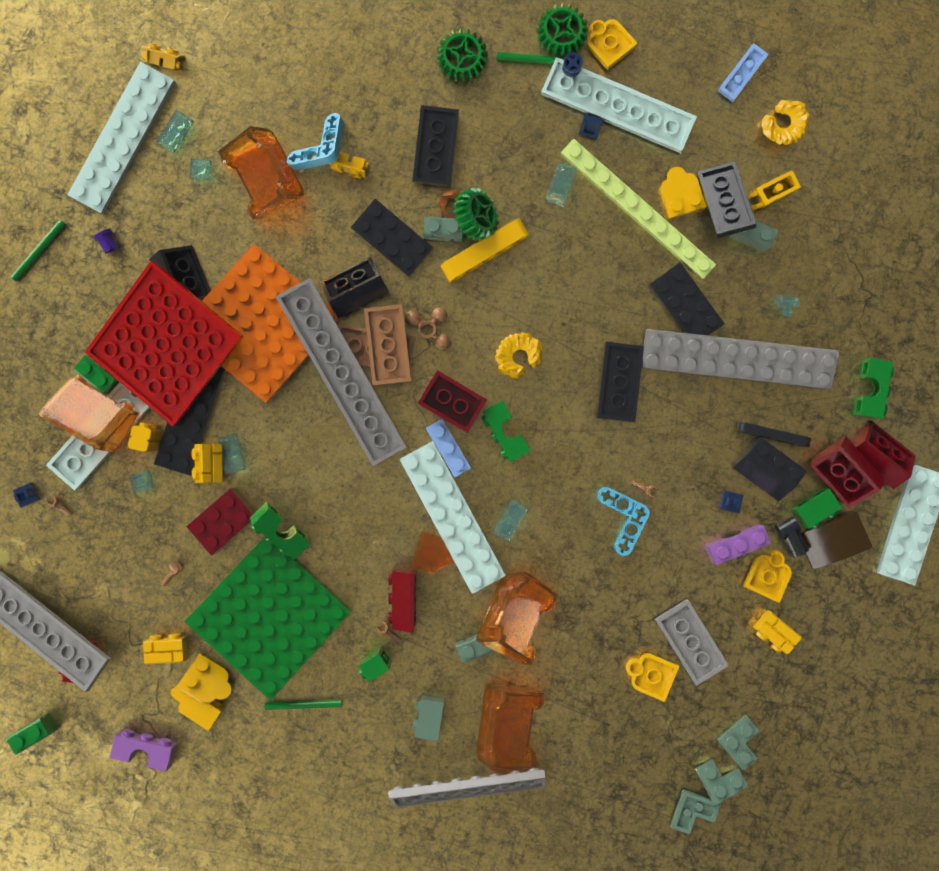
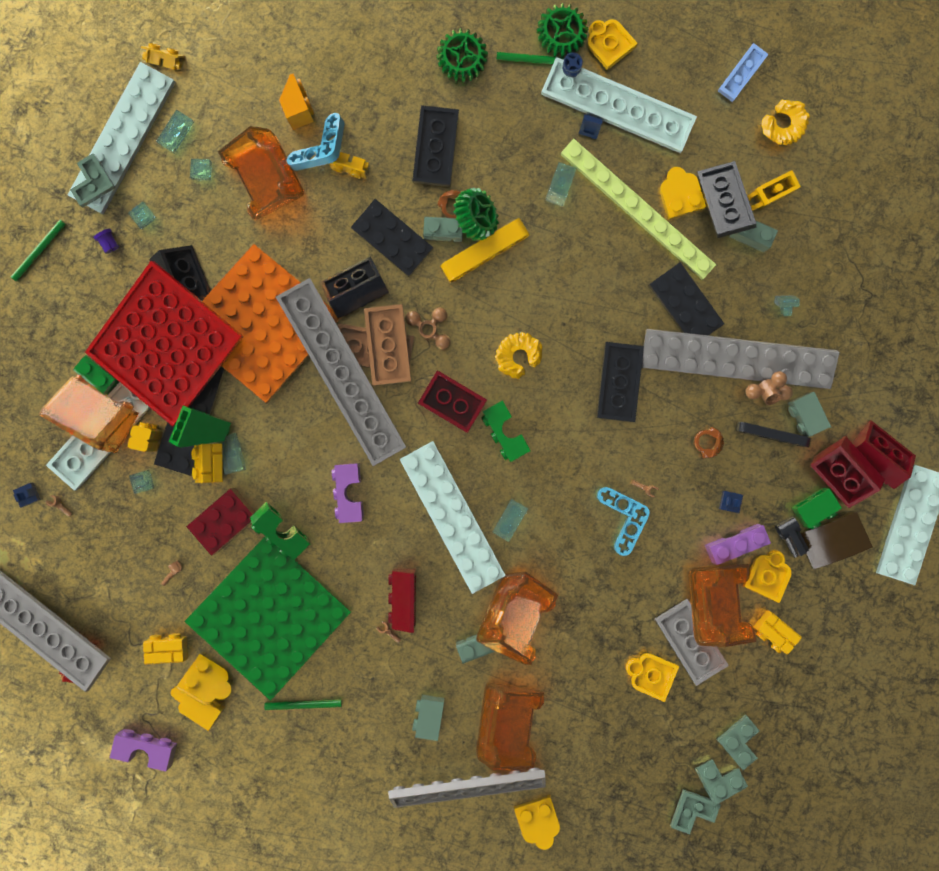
(31, 734): green brick -> none
(96, 182): none -> sand green plate
(142, 215): none -> clear light blue tile
(198, 428): none -> green slope
(296, 103): none -> light orange slope
(347, 509): none -> medium lavender arch
(374, 664): green brick -> none
(430, 554): clear orange slope -> none
(448, 448): light blue plate -> none
(538, 821): none -> yellow plate
(709, 453): none -> dark orange piece
(717, 605): none -> clear orange windscreen
(769, 390): none -> medium nougat piece
(769, 468): black slope -> none
(808, 414): none -> sand green brick
(879, 374): green arch -> none

